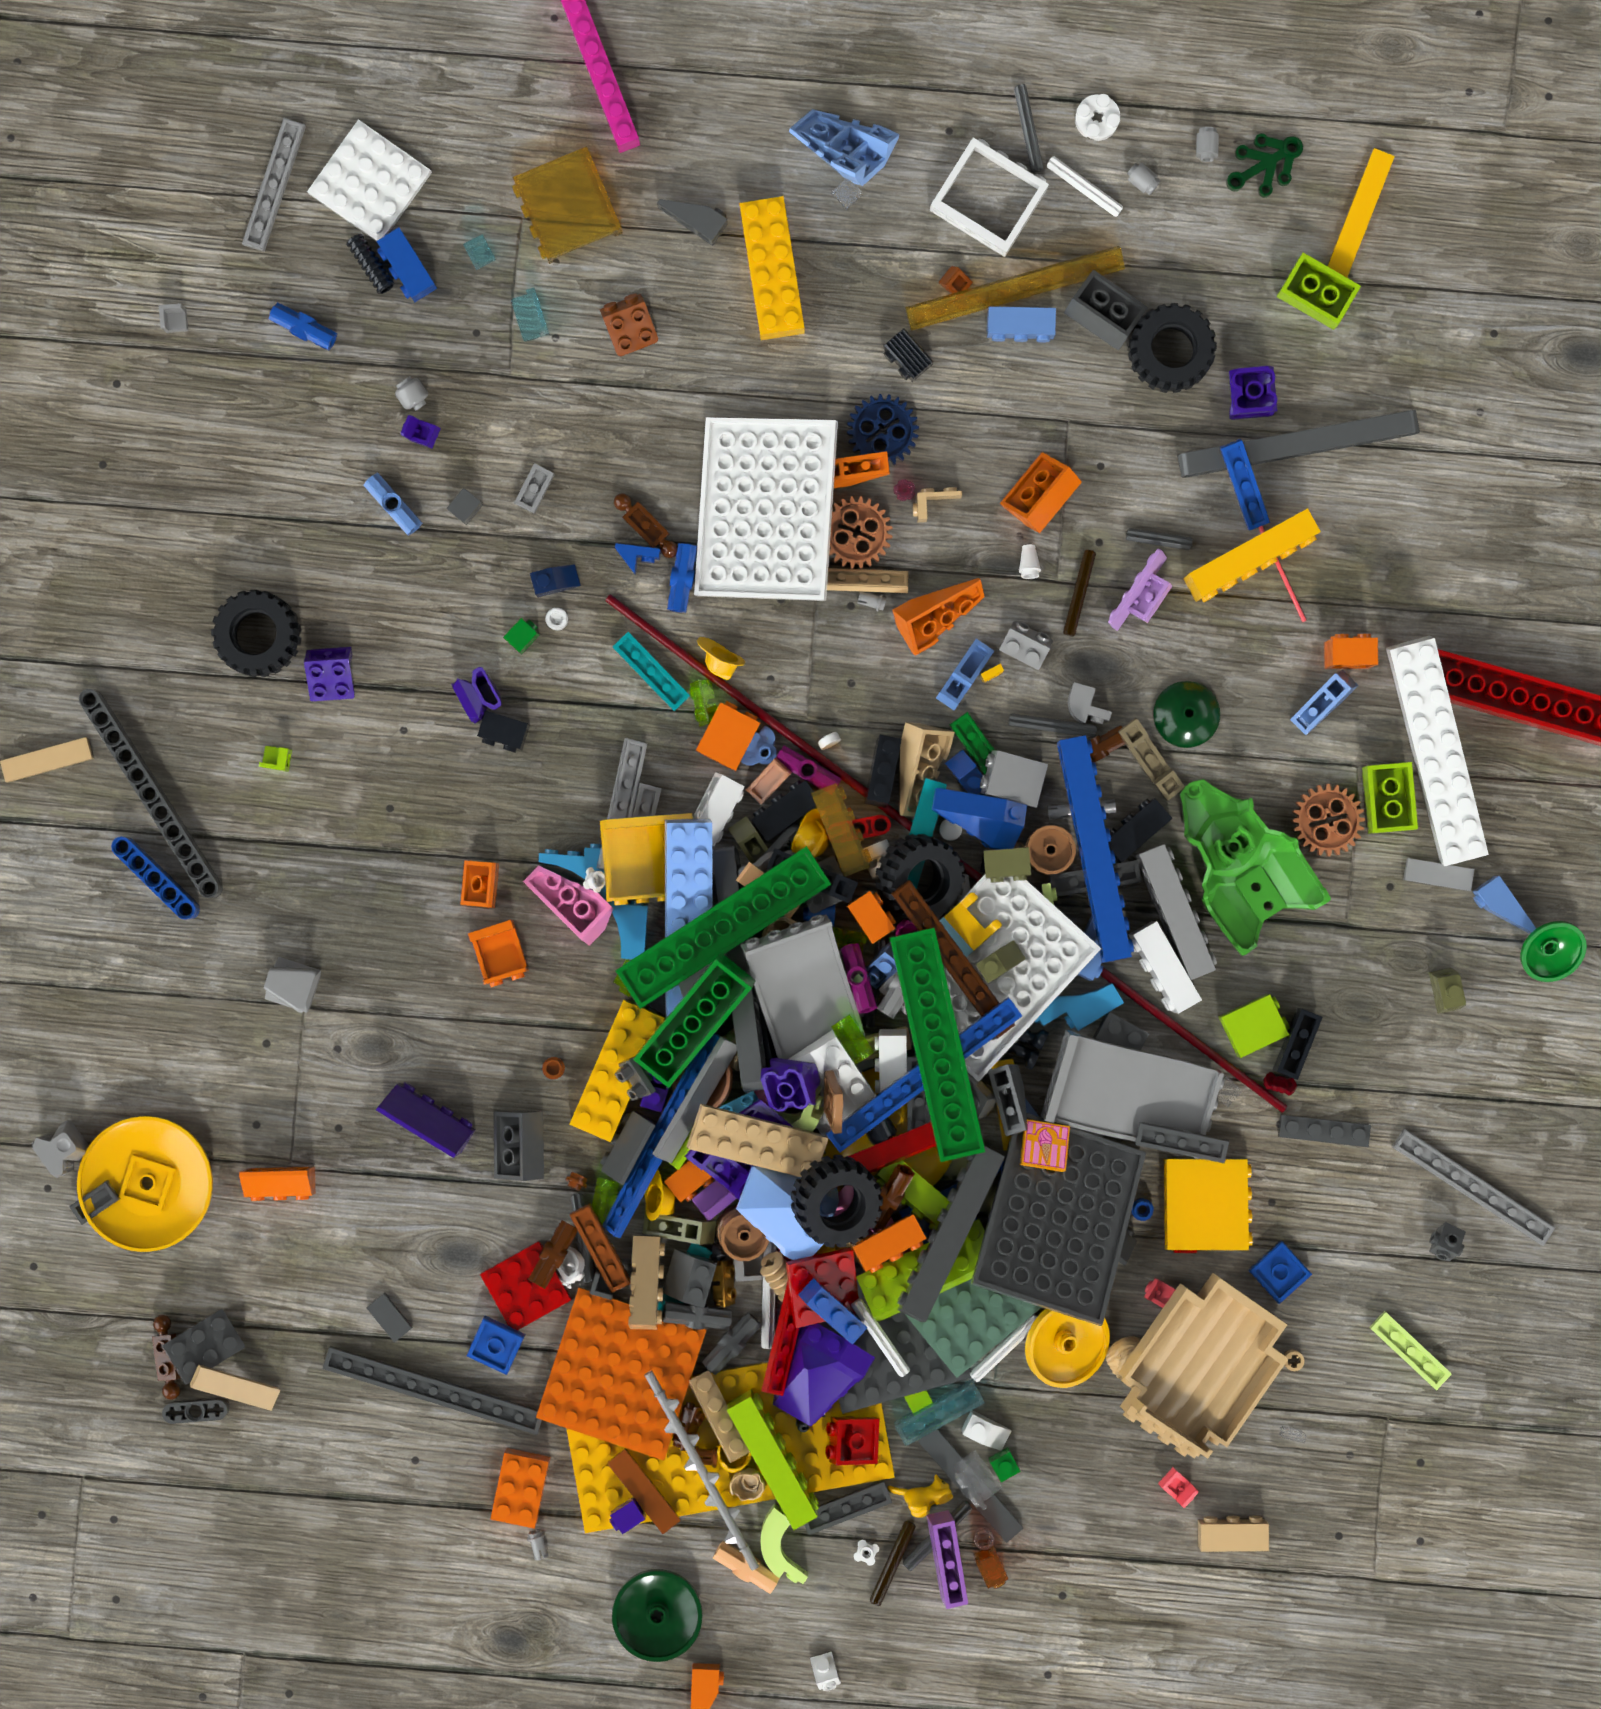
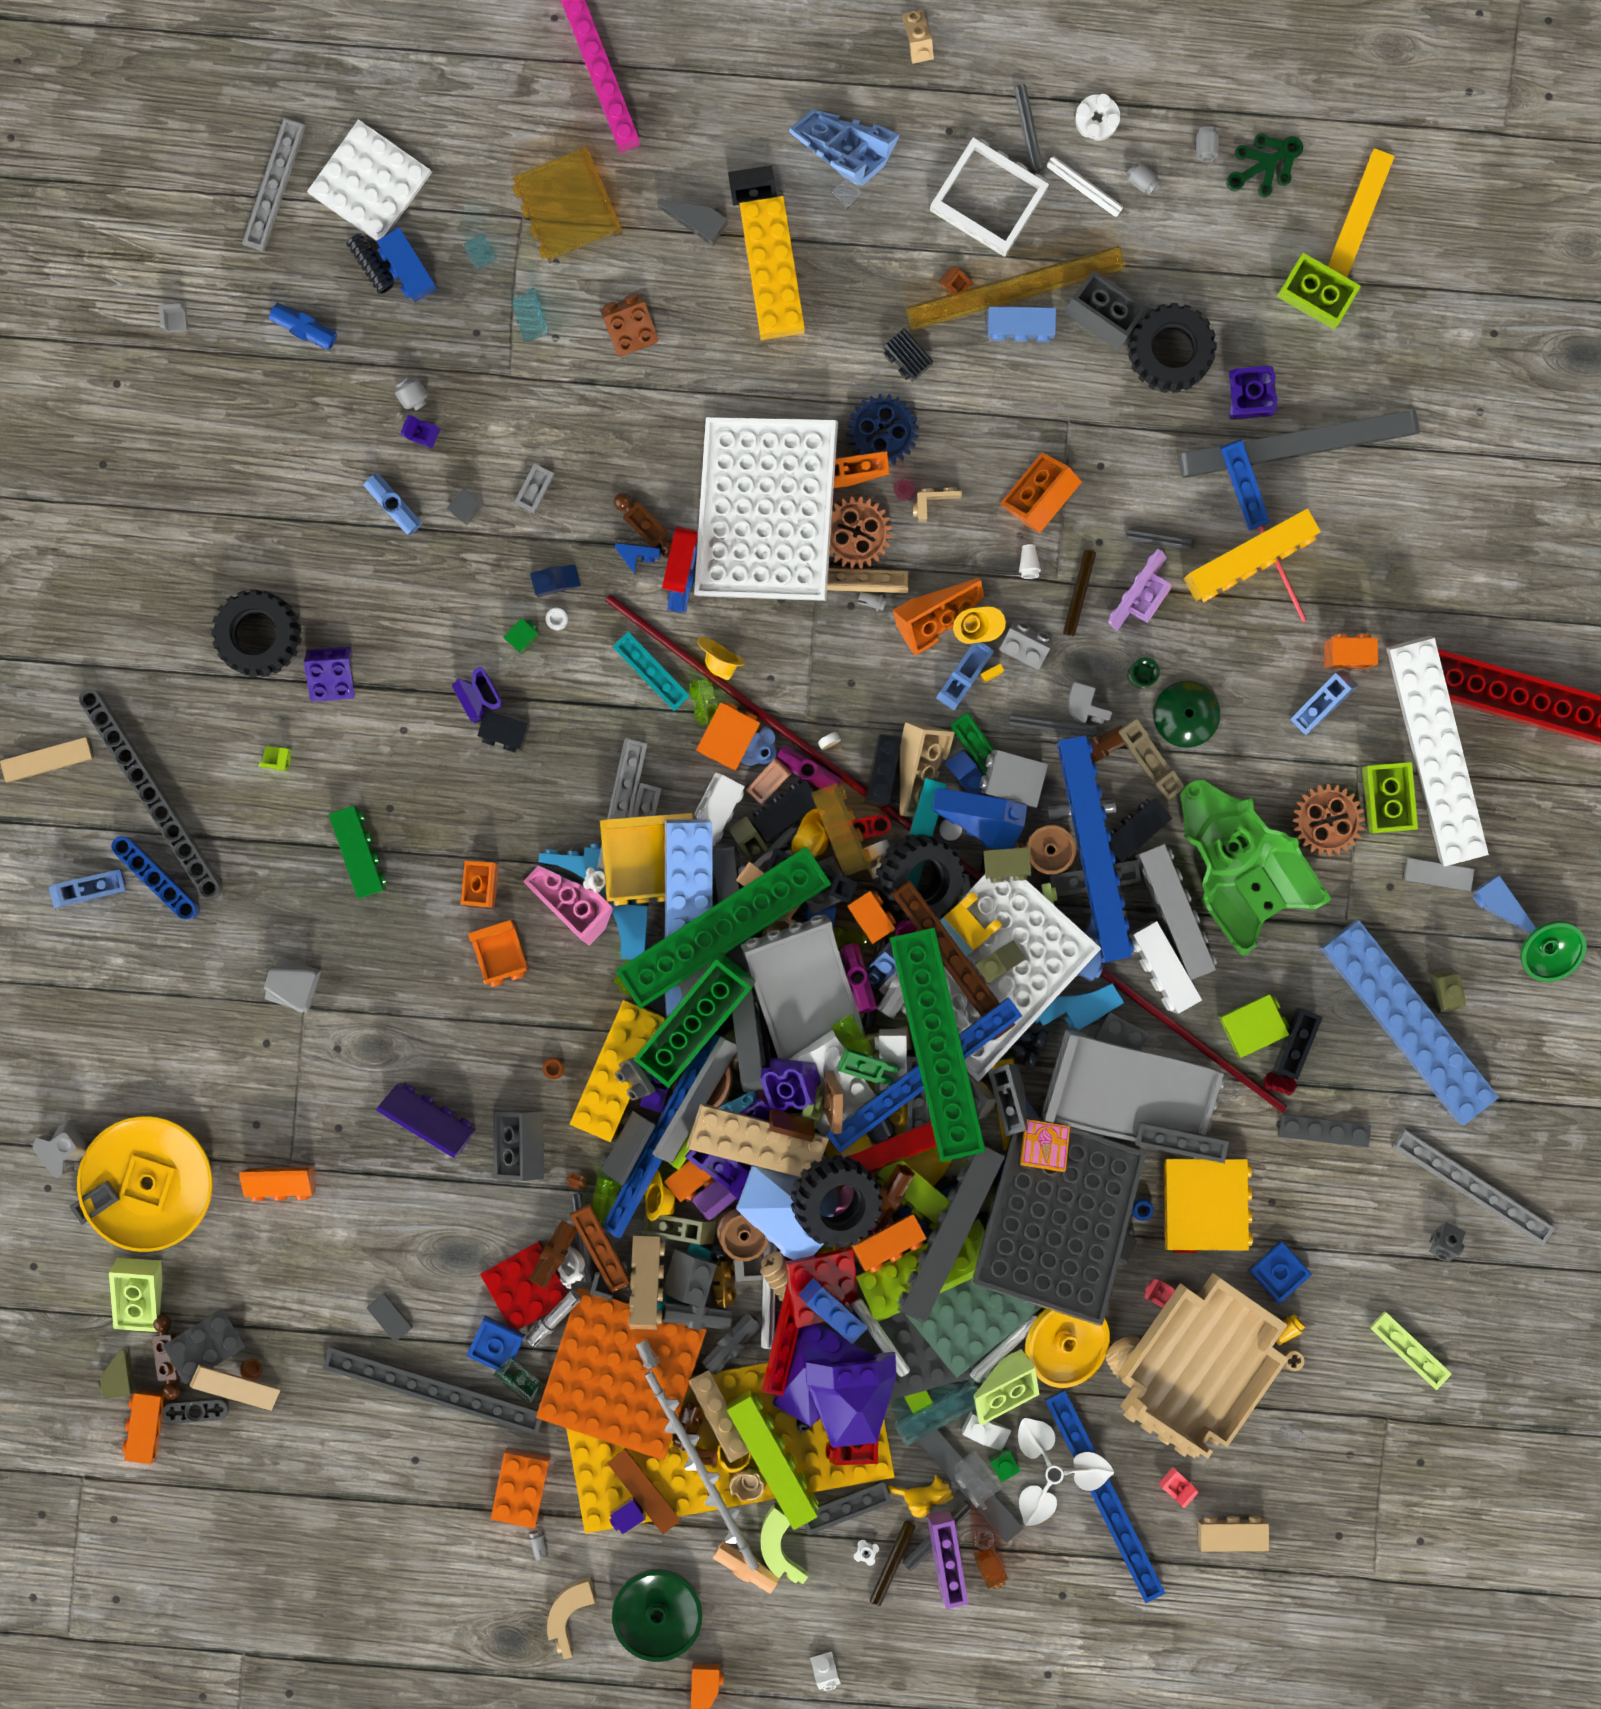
(86, 888): none -> medium blue slope
(118, 1376): none -> olive slope
(135, 1293): none -> yellowish green slope
(143, 1427): none -> orange brick
(251, 1369): none -> dark orange plate
(357, 851): none -> green brick
(518, 1380): none -> clear green slope
(547, 1324): none -> light grey pin
(569, 1599): none -> tan arch
(647, 1354): none -> light grey pin
(680, 559): none -> red beam
(752, 184): none -> black brick
(791, 1125): none -> reddish brown tile
(852, 1396): none -> dark purple wedge
(866, 1066): none -> green hinge
(919, 36): none -> tan bracket
(979, 625): none -> yellow piece
(1006, 1387): none -> yellowish green slope
(1090, 1471): none -> white plant
(1107, 1501): none -> blue plate
(1143, 673): none -> dark green wheel
(1293, 1329): none -> yellow cone
(1409, 1022): none -> medium blue brick

